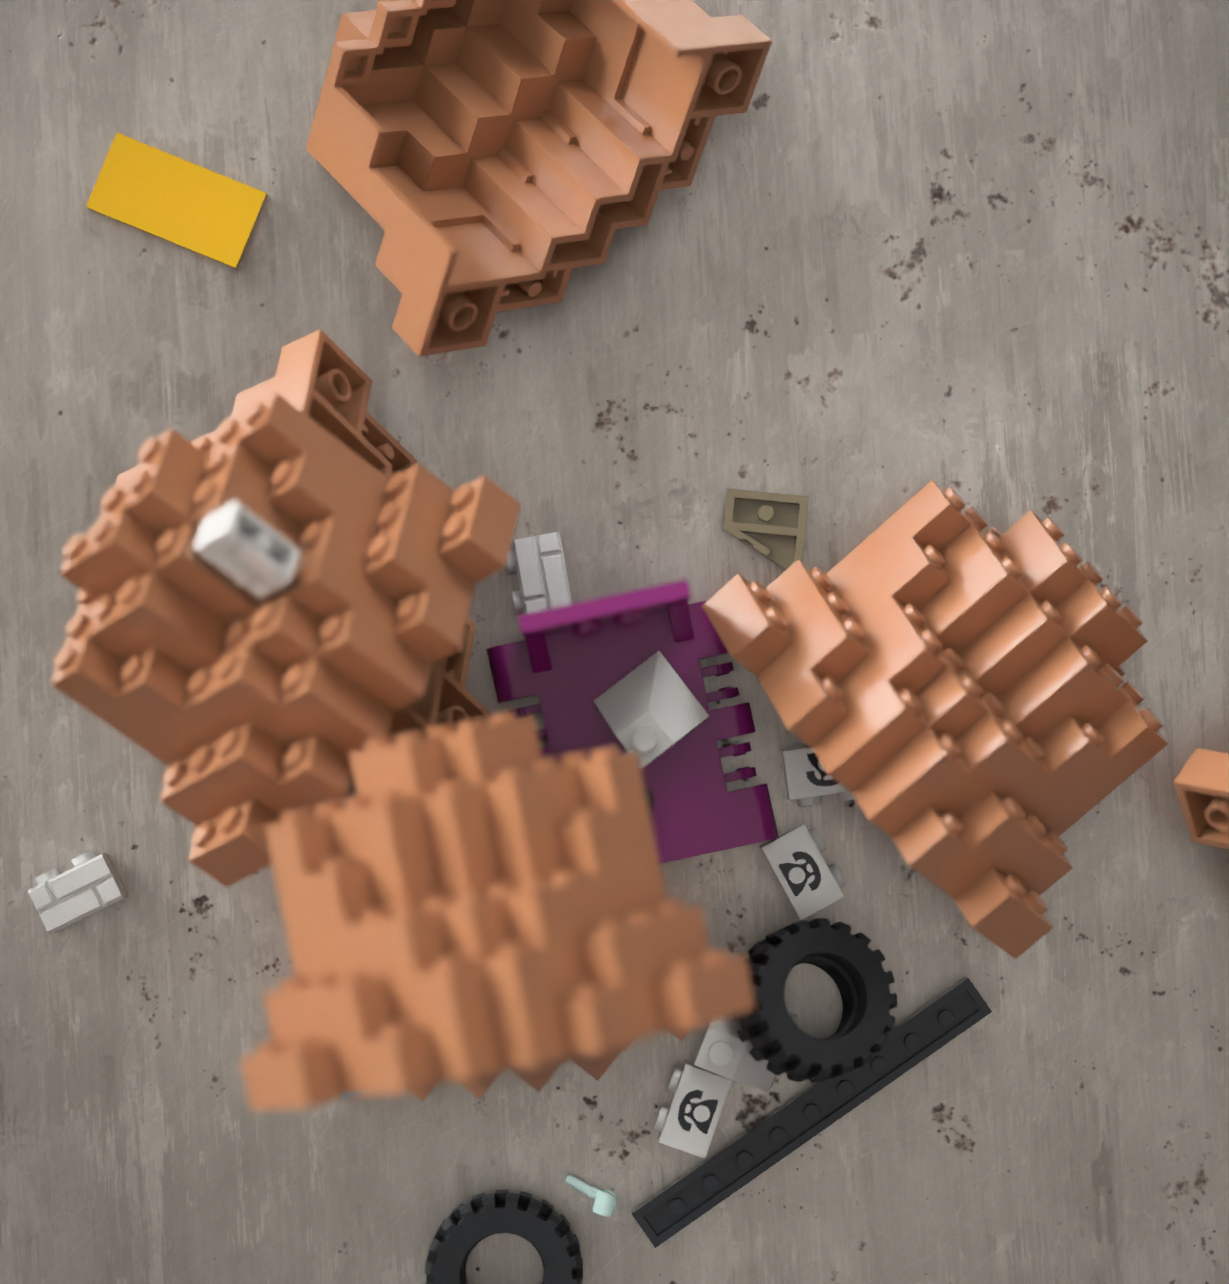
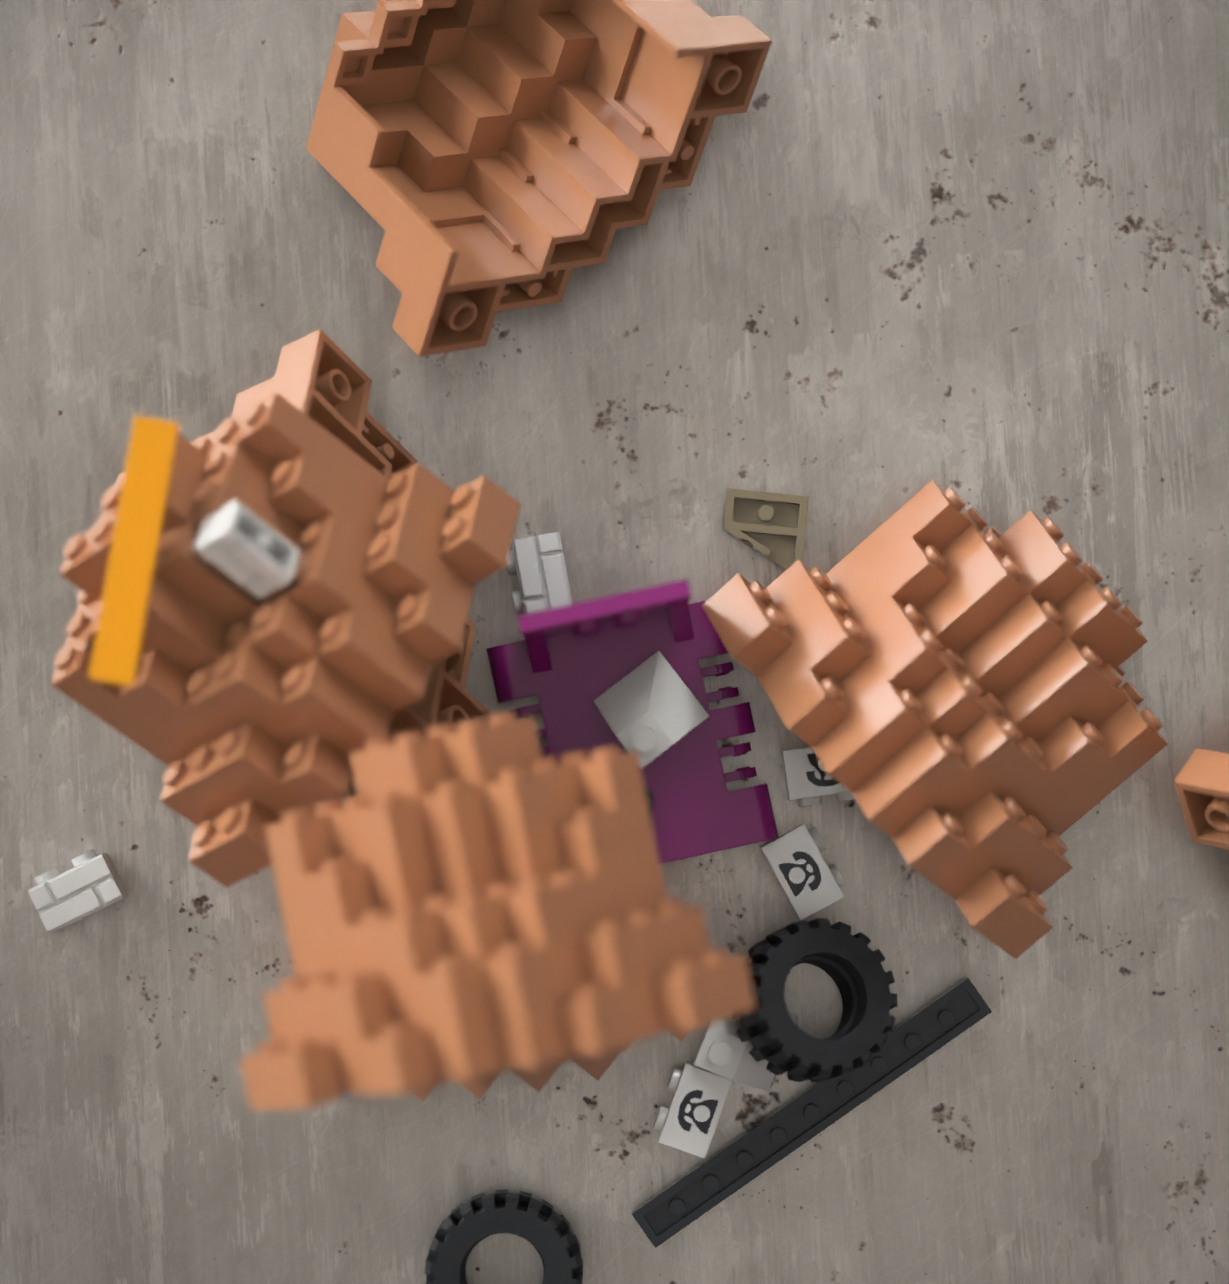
(134, 550): none -> light orange tile
(177, 201): yellow tile -> none
(605, 1200): light aqua hand -> none

